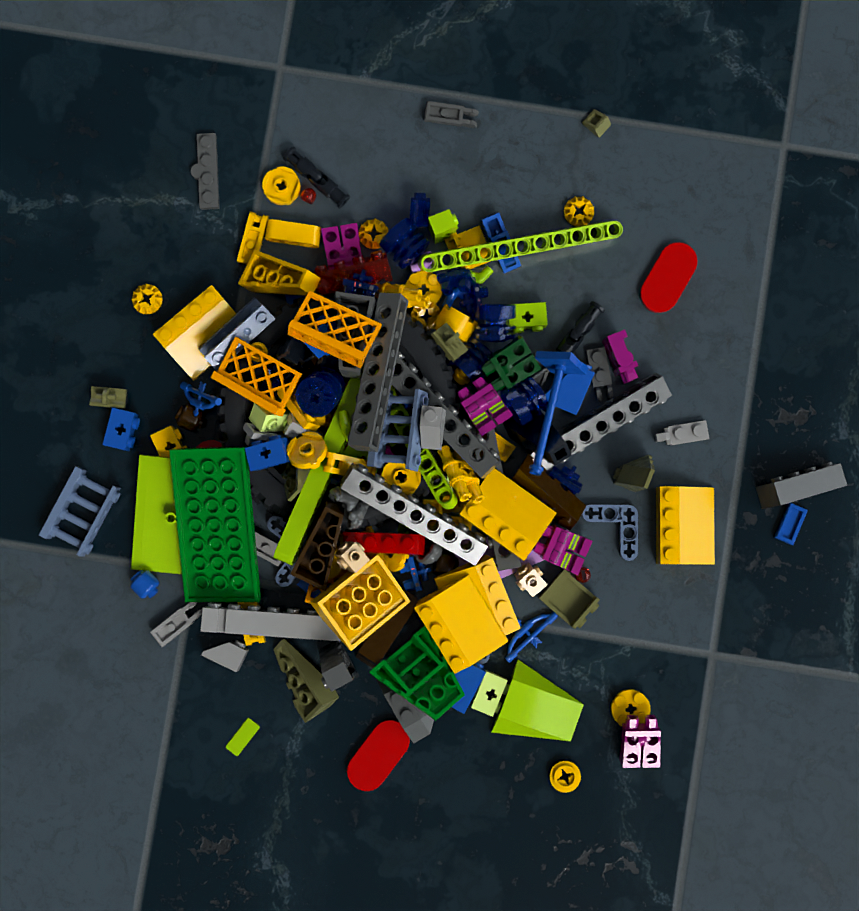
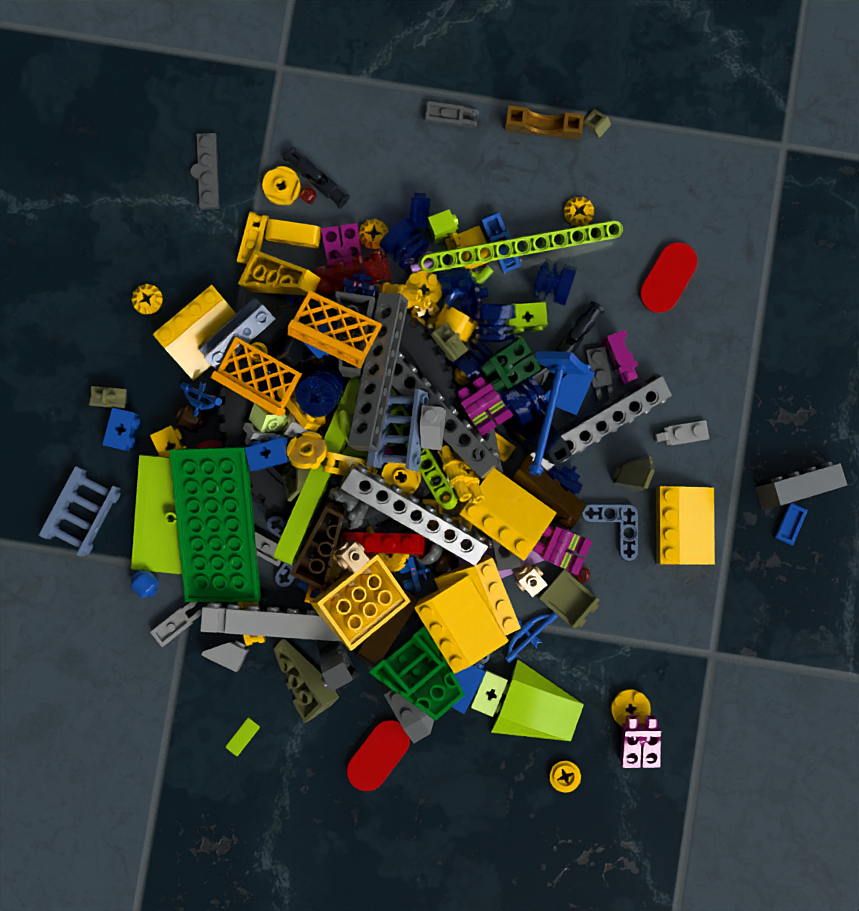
(528, 122): none -> pearl gold arch
(555, 281): none -> clear blue wheel

